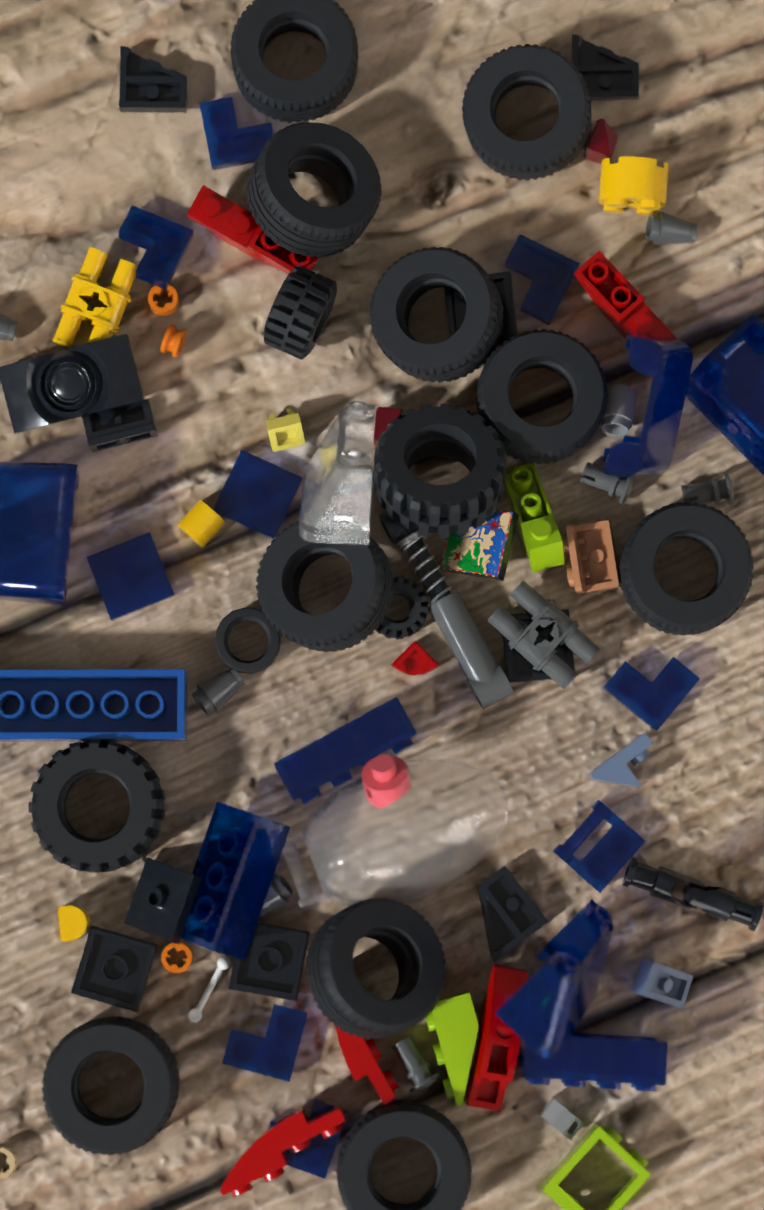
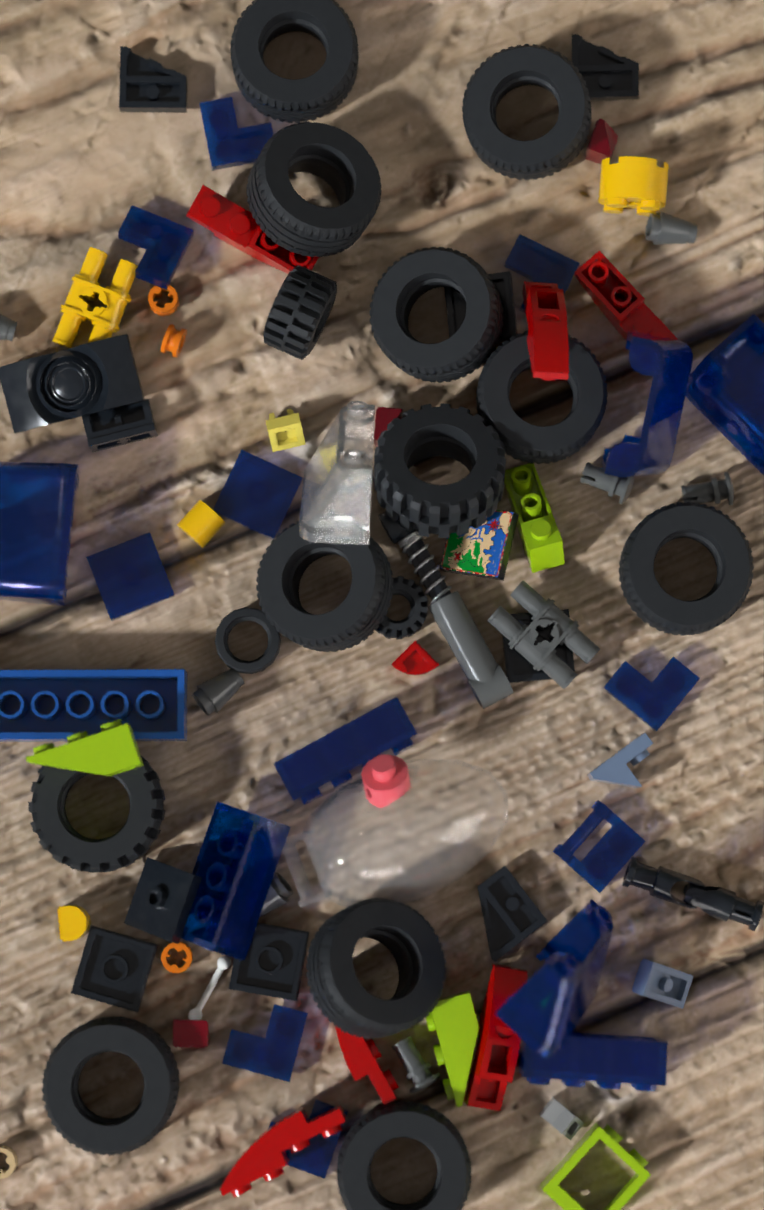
(100, 754): none -> lime slope
(190, 1033): none -> dark red slope
(547, 330): none -> red slope
(592, 557): nougat bracket -> none
(619, 410): light grey brick -> none

